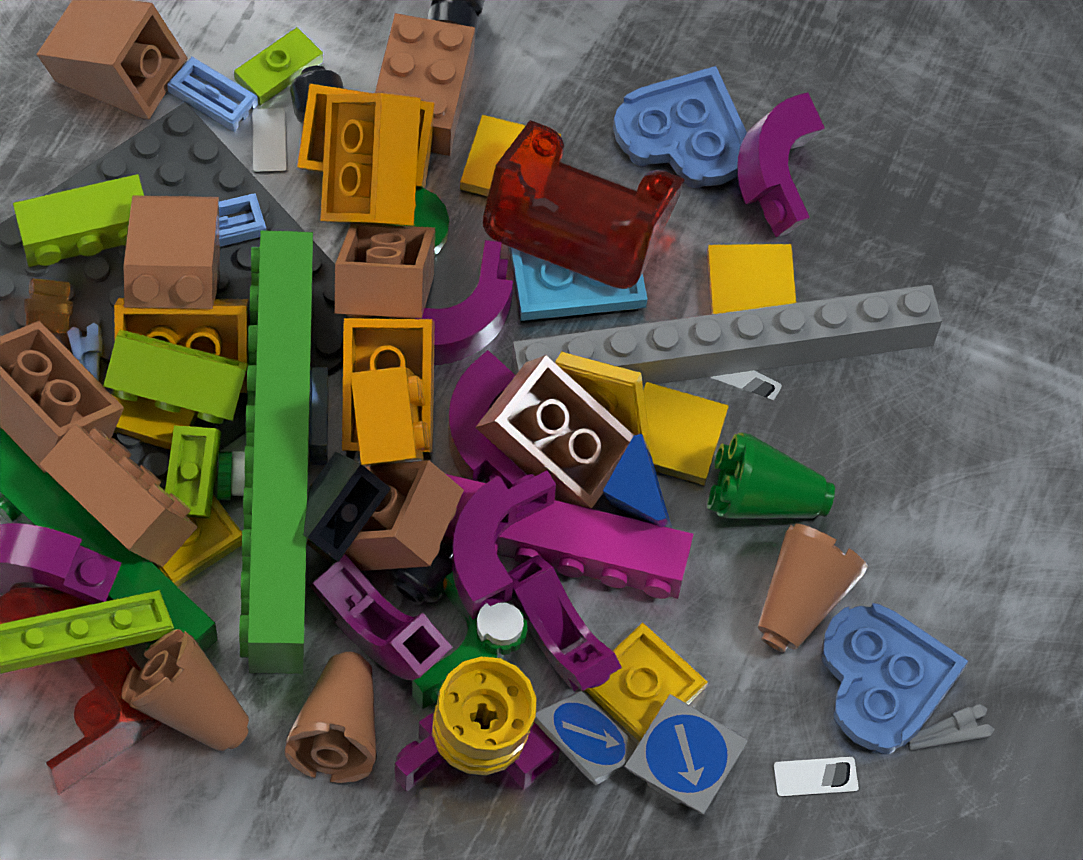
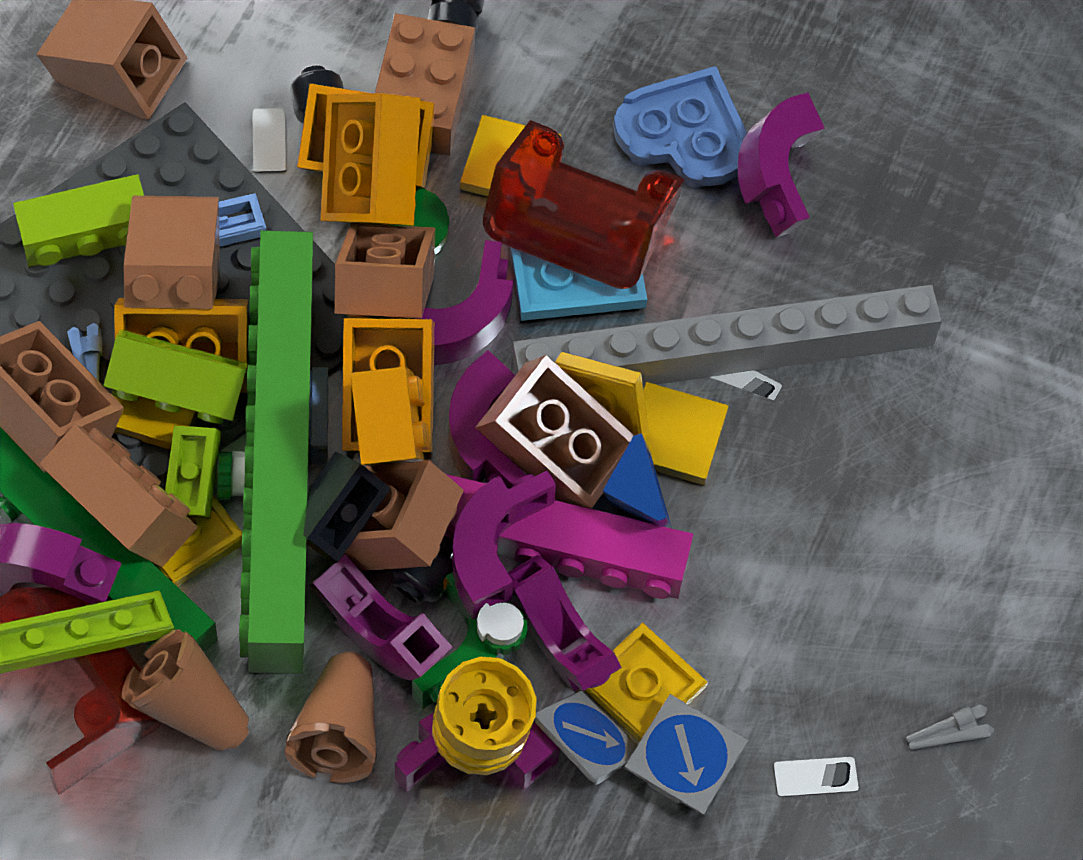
(49, 304): clear orange piece -> none
(234, 113): light blue tile -> none
(278, 65): lime plate -> none
(750, 276): yellow tile -> none
(766, 483): green cone -> none
(806, 586): nougat cone -> none
(887, 675): medium blue plate -> none

